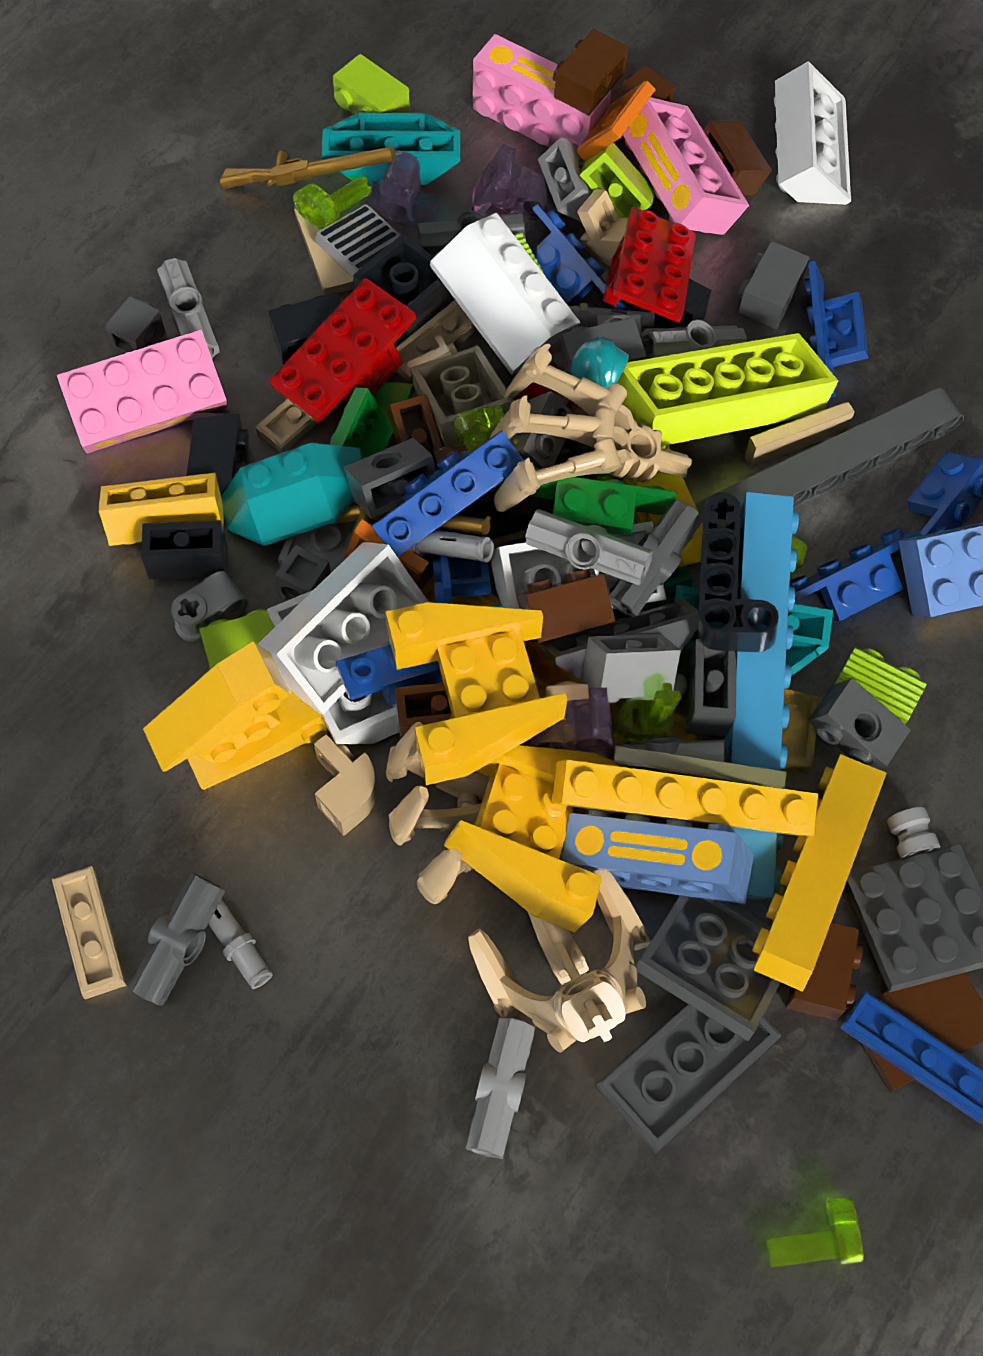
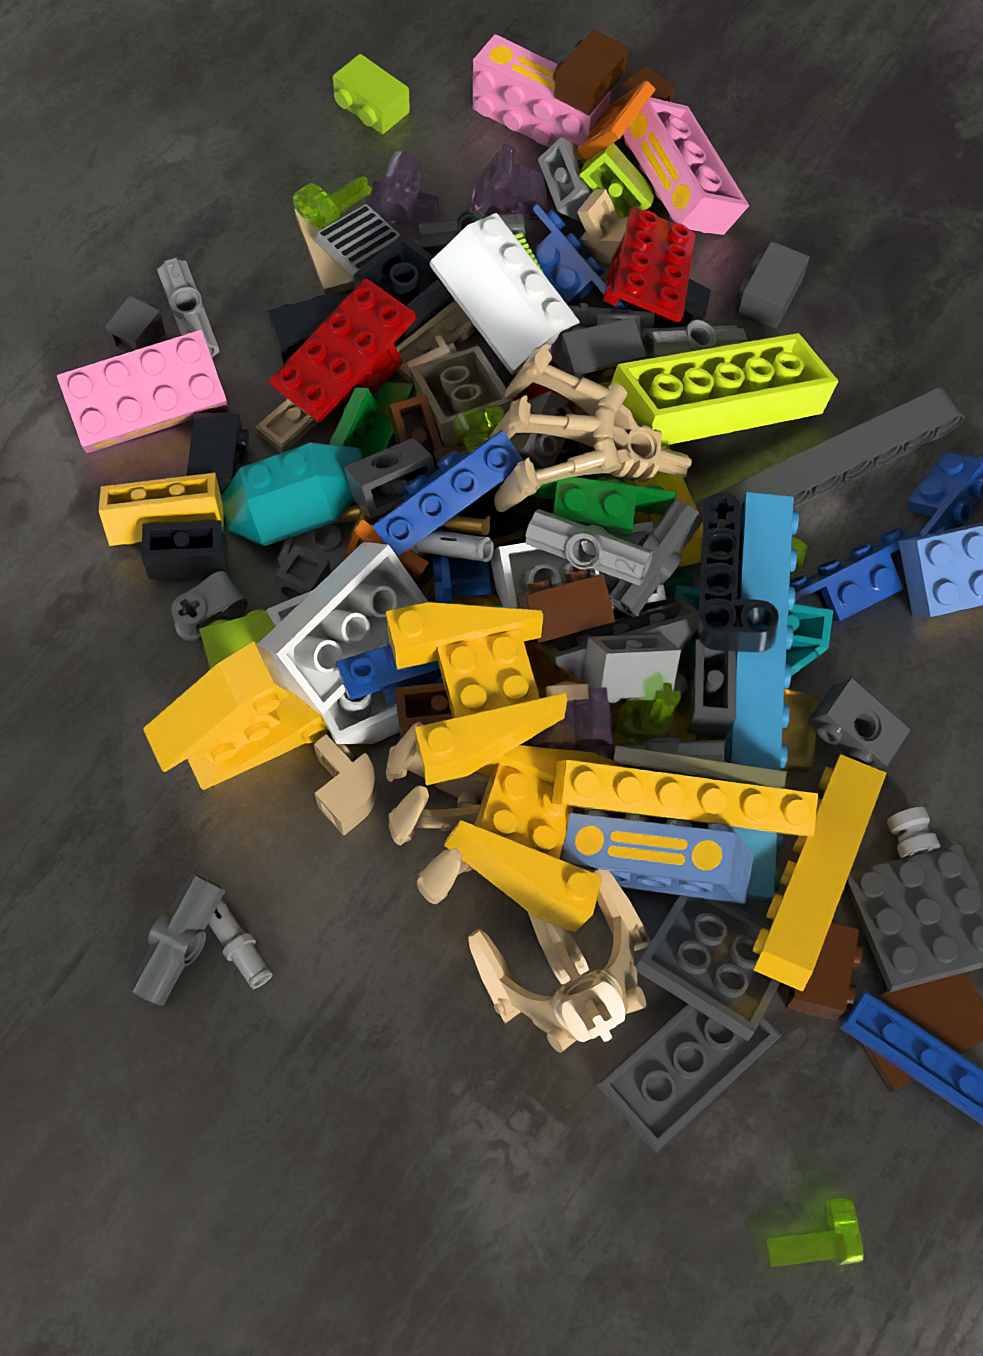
(88, 932): tan tile -> none
(289, 171): pearl gold piece -> none
(419, 134): teal wedge -> none
(500, 1088): light grey piece -> none
(599, 361): teal hat -> none
(738, 155): reddish brown brick -> none
(798, 434): tan tile -> none
(811, 138): white slope -> none
(837, 324): blue bracket -> none
(892, 686): lime brick -> none

